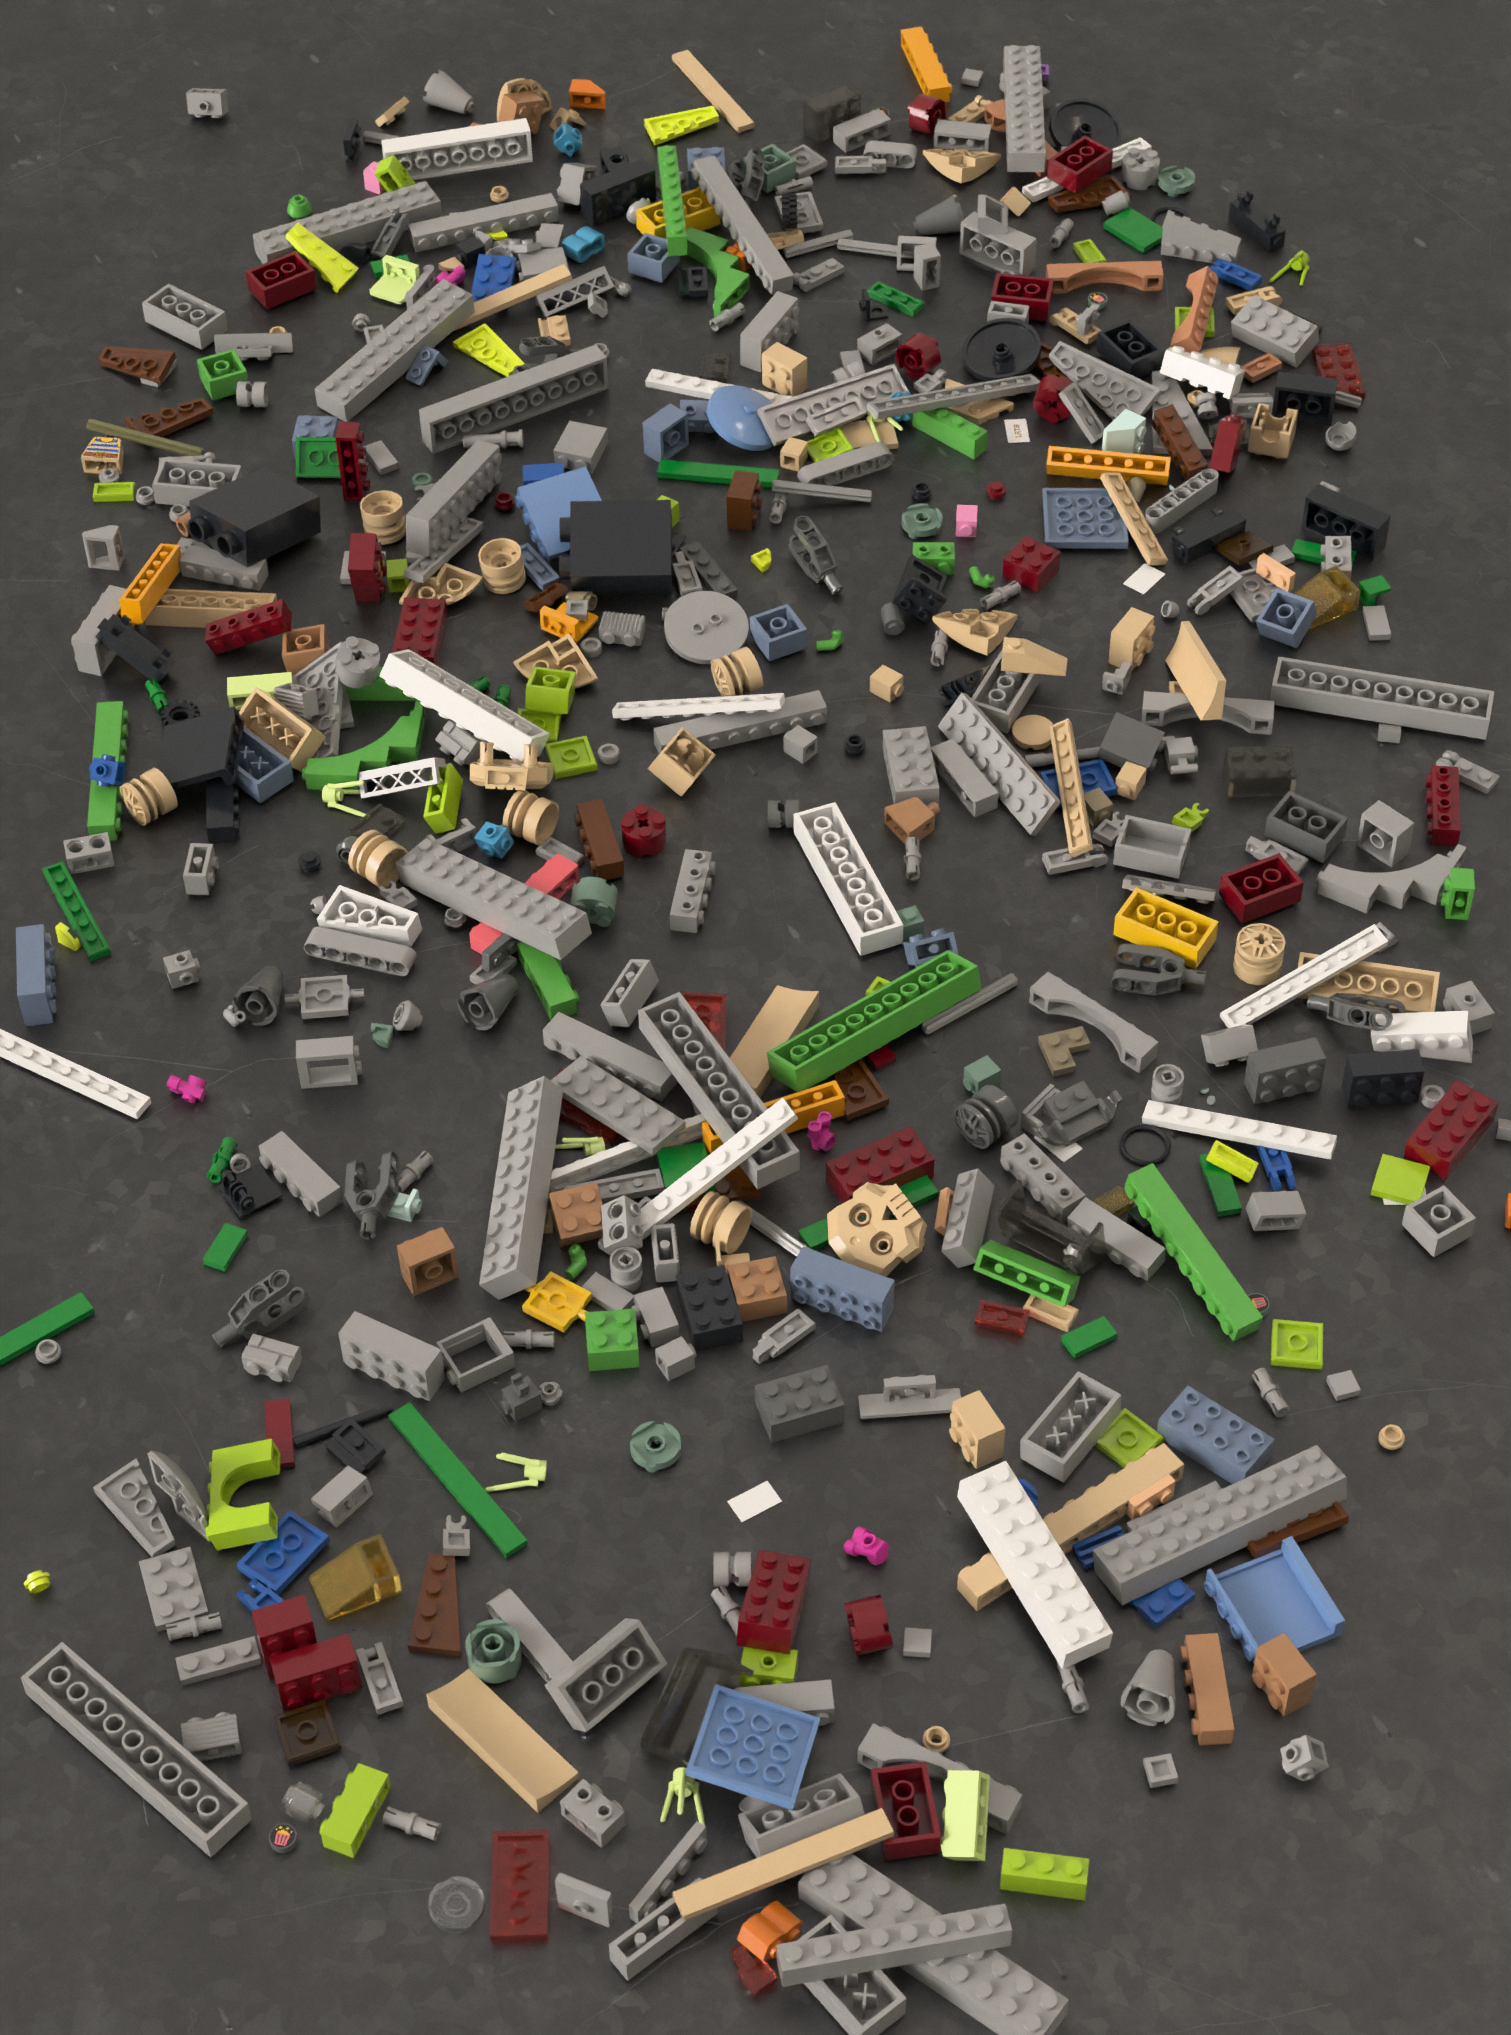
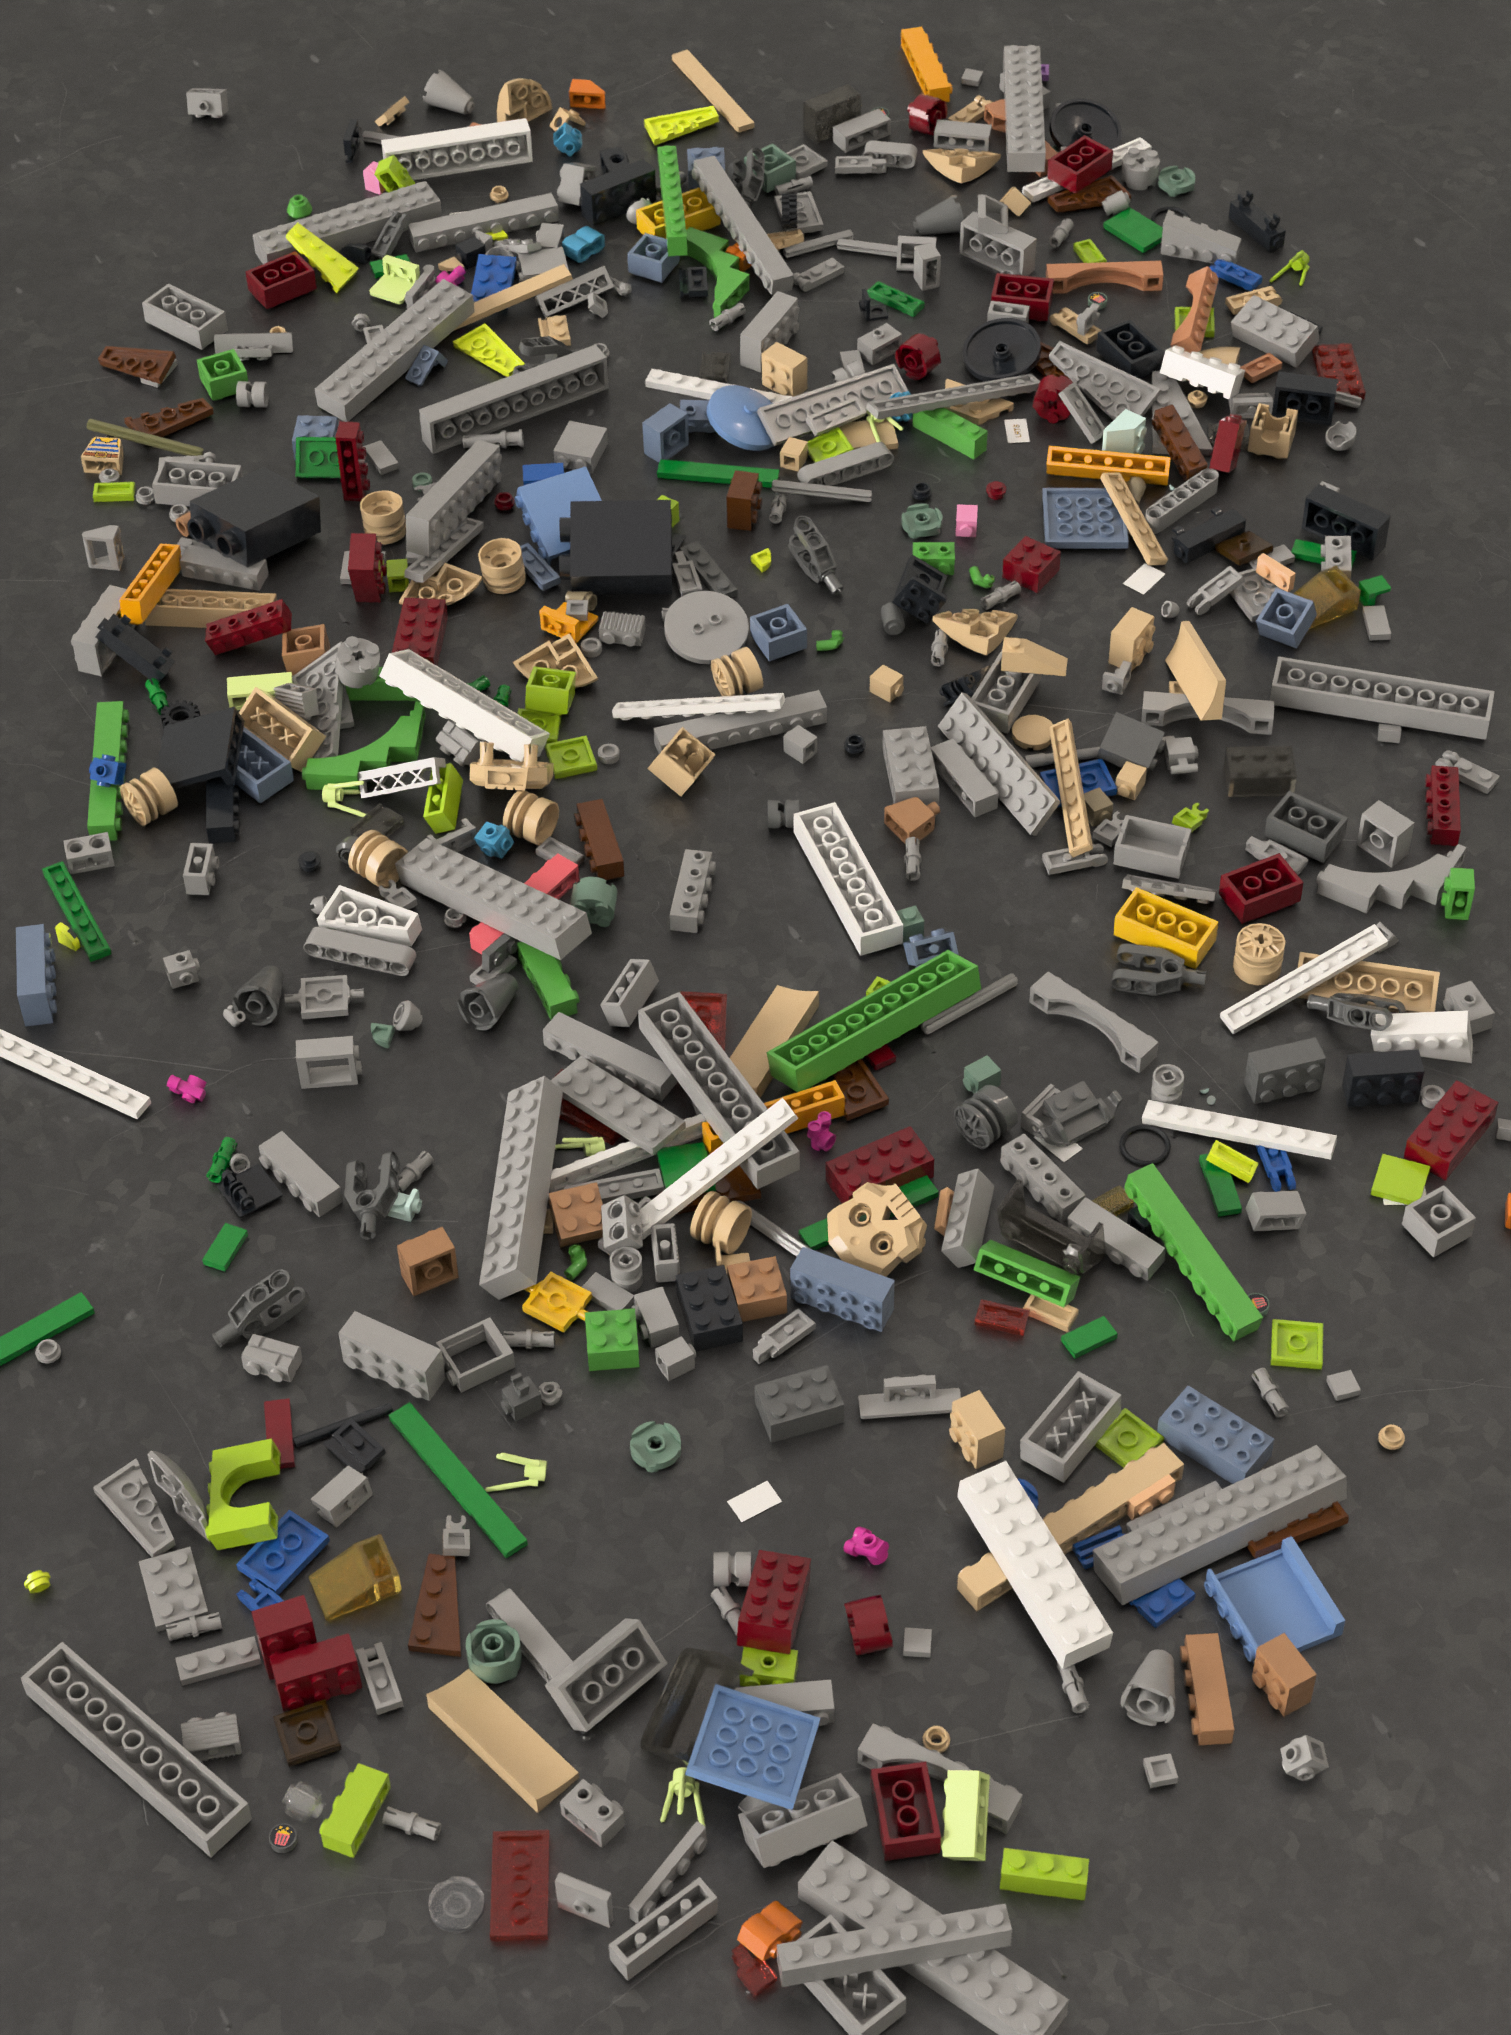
(521, 106): medium nougat brick -> none
(546, 597): reddish brown plate -> none
(643, 831): dark red brick -> none
(782, 1864): tan tile -> none
(930, 383): light grey plate -> none
(1059, 1046): dark tan plate -> none
(1206, 405): light grey wheel -> none
(1229, 1044): light grey brick -> none

